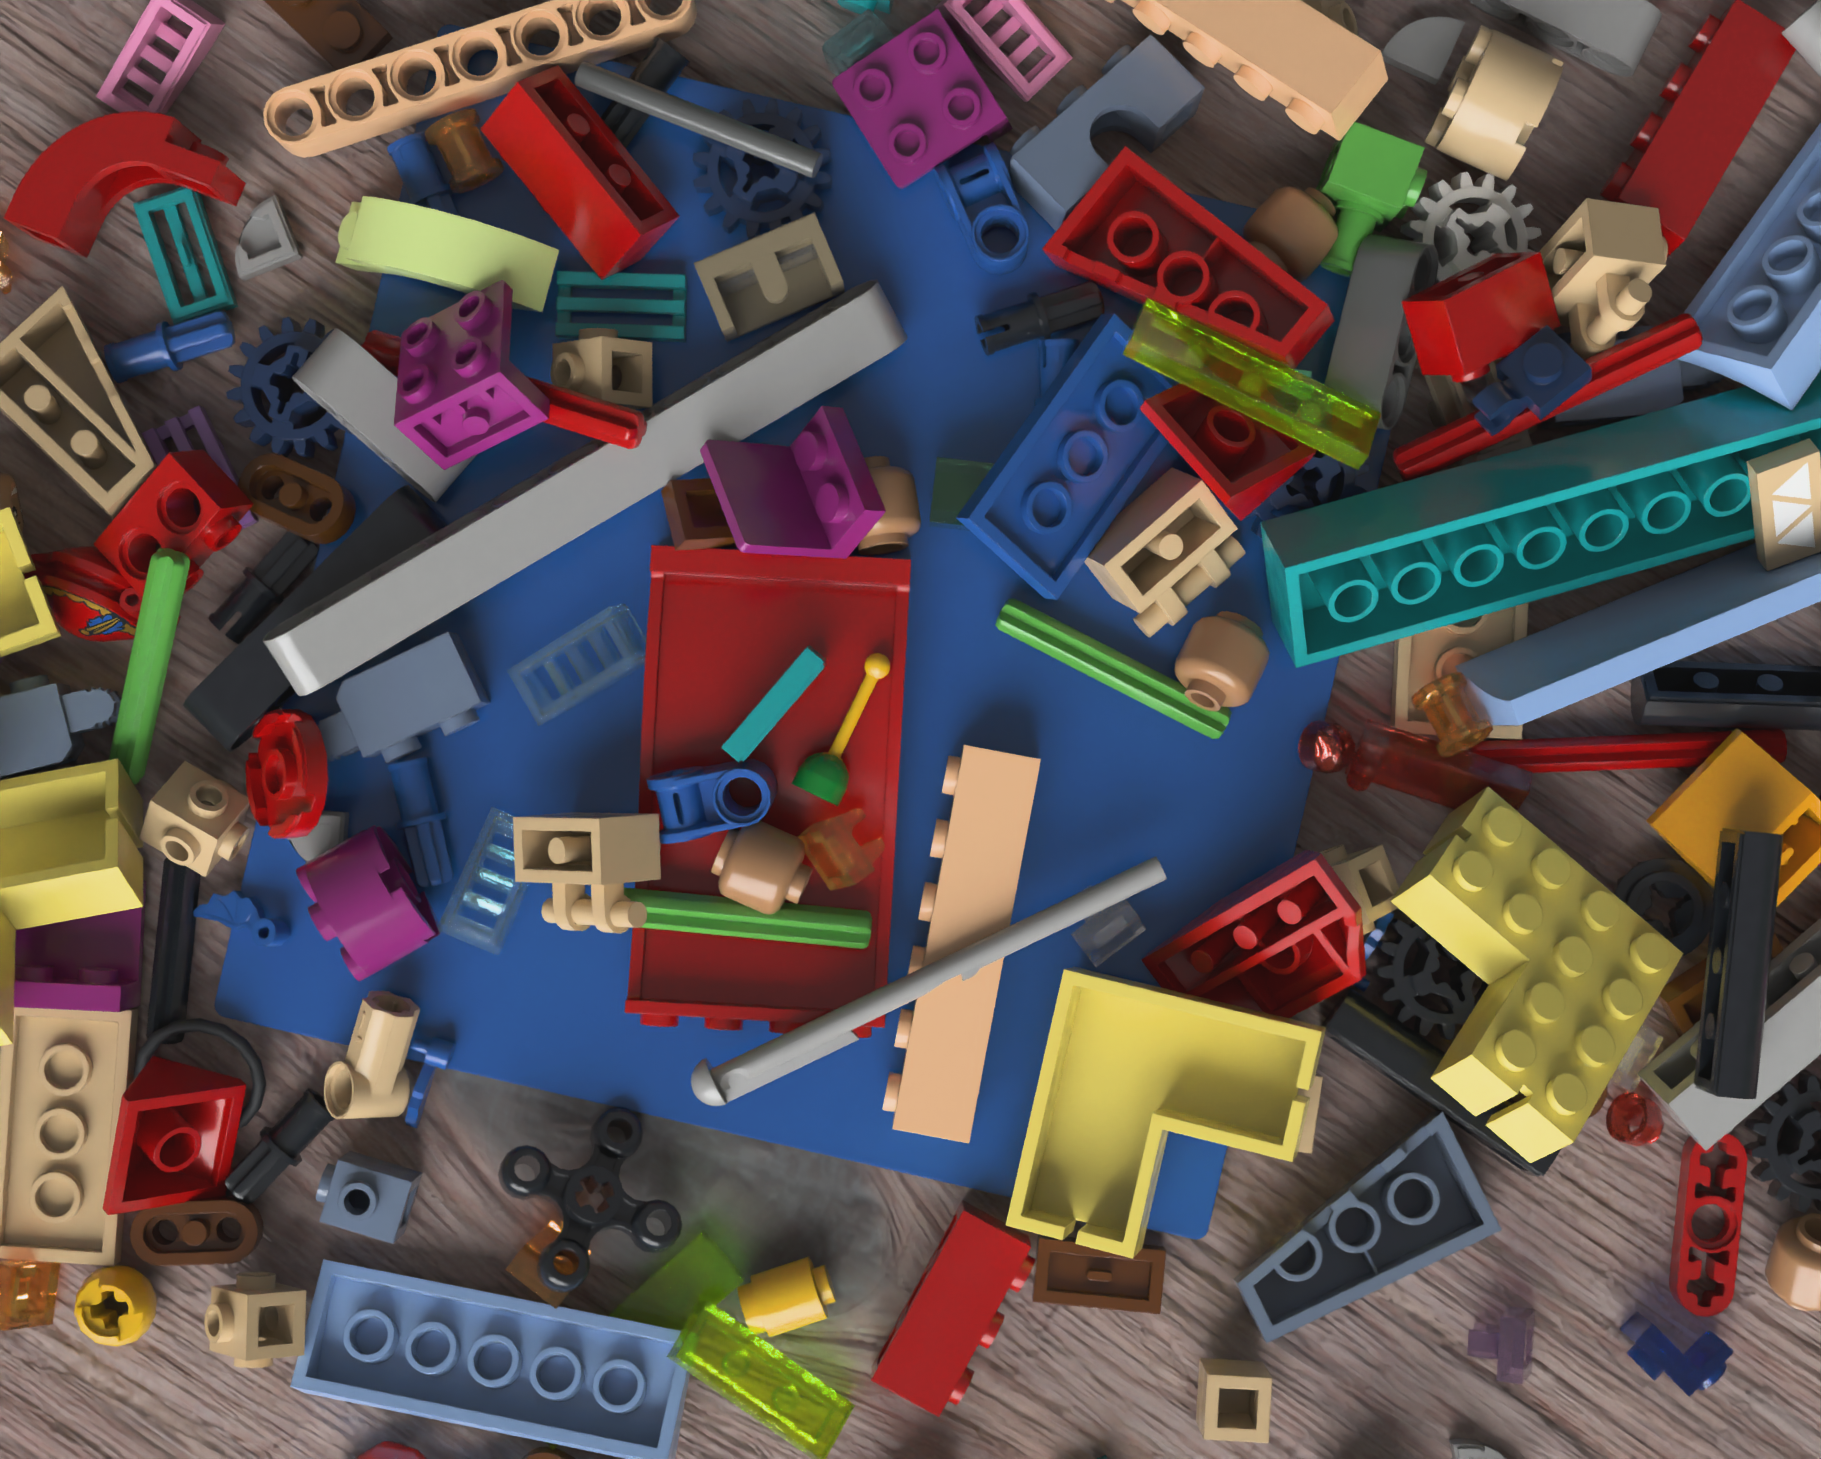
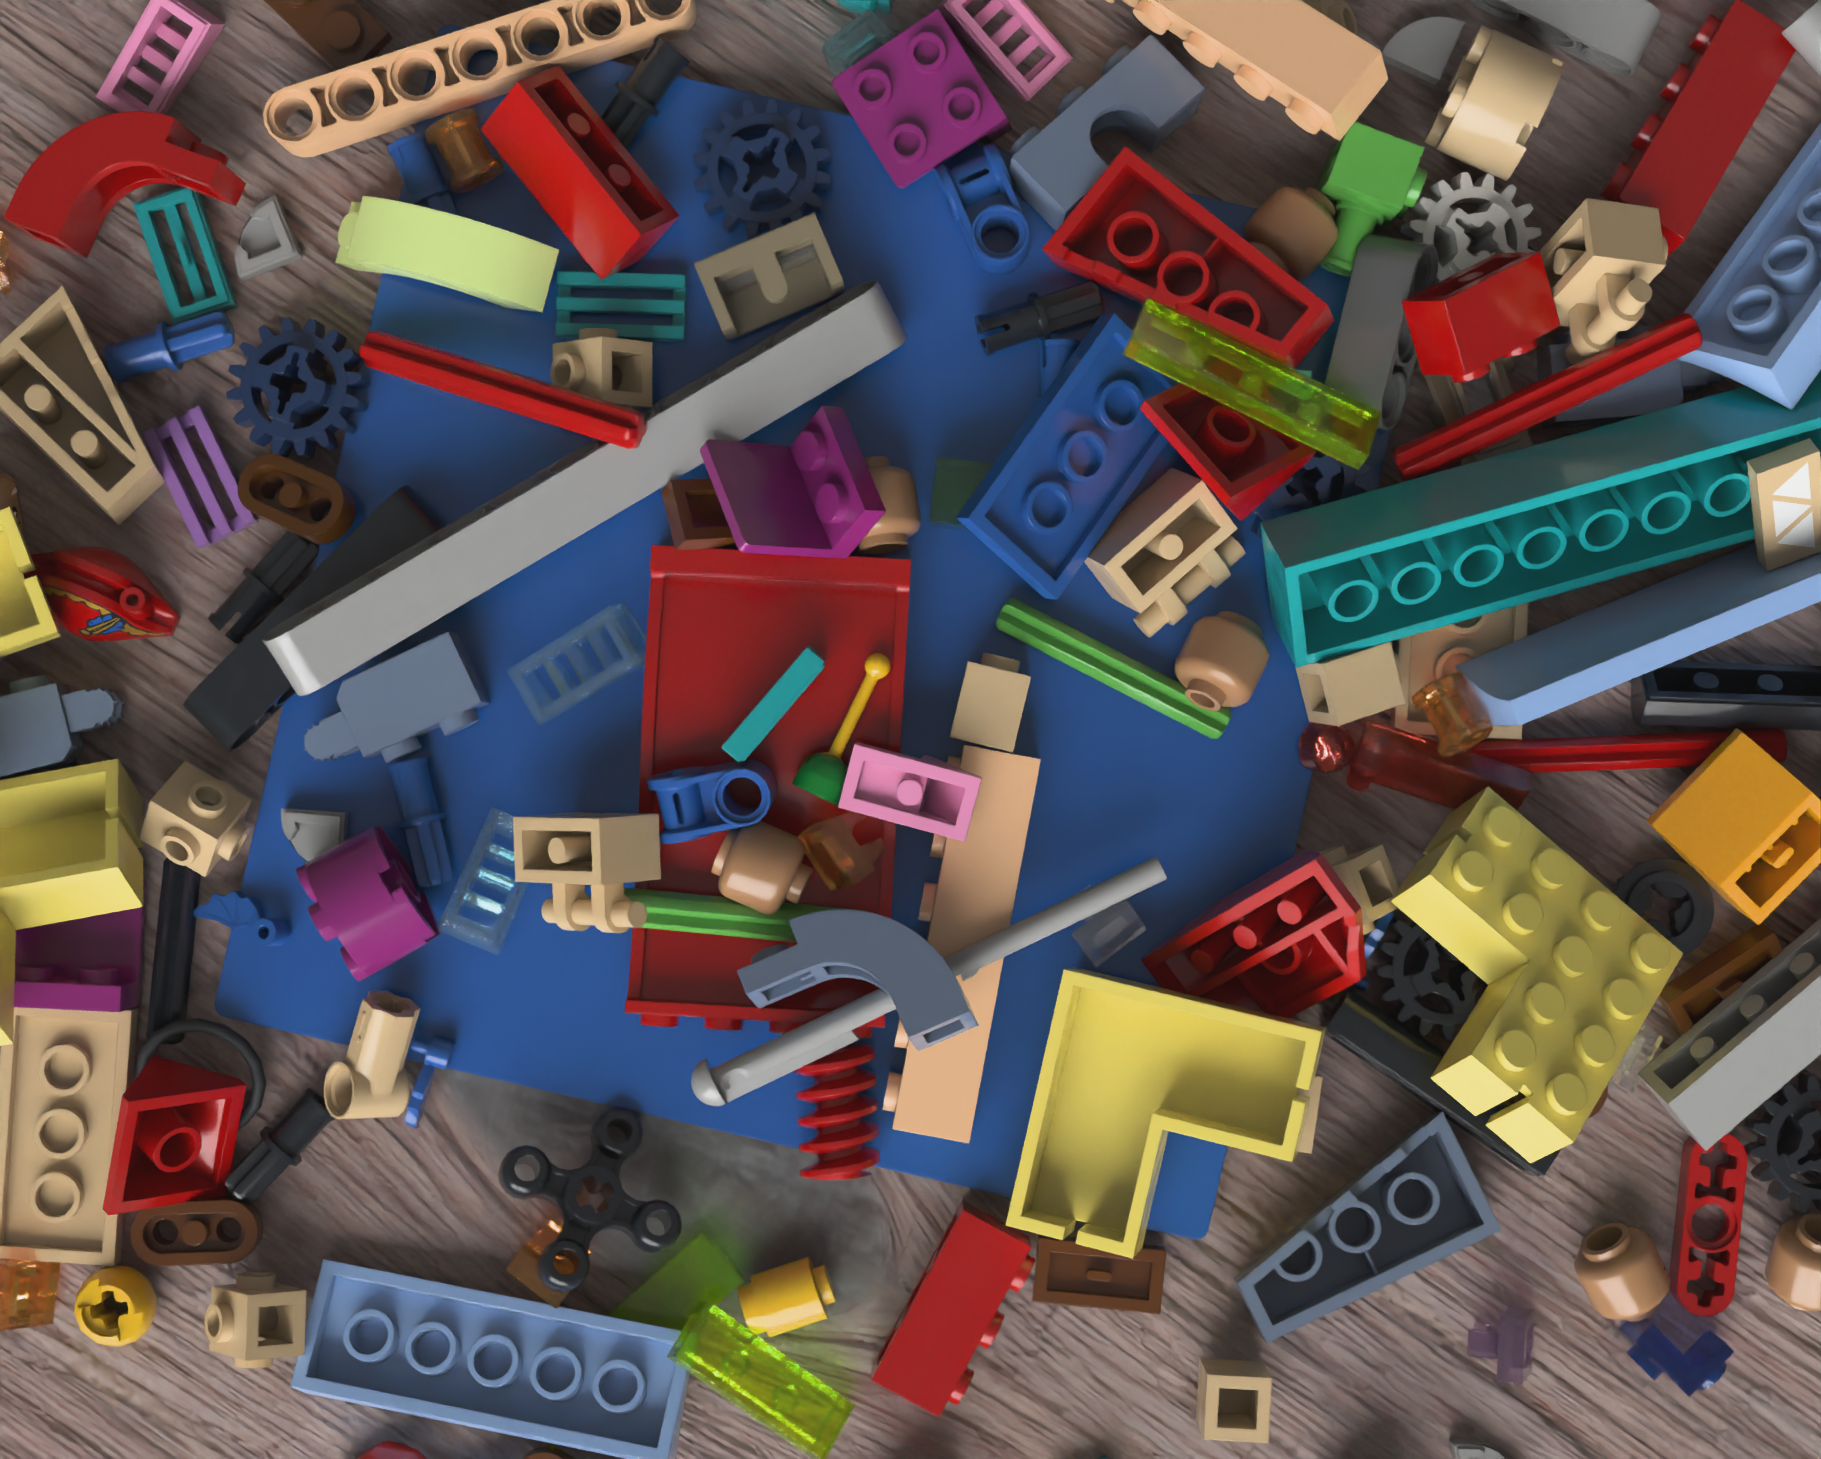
(149, 660): bright green axle -> none
(166, 513): red brick -> none
(287, 774): red tile -> none
(363, 399): light grey beam -> none
(368, 1196): sand blue brick -> none
(458, 382): magenta bracket -> none
(698, 119): dark grey bar -> none
(838, 1114): none -> red piece
(867, 949): none -> sand blue arch
(910, 791): none -> bright pink slope
(990, 703): none -> tan brick
(1352, 685): none -> tan brick
(1533, 376): dark blue plate -> none
(1621, 1272): none -> medium nougat head
(1630, 1111): clear red hinge -> none
(1738, 963): black brick -> none

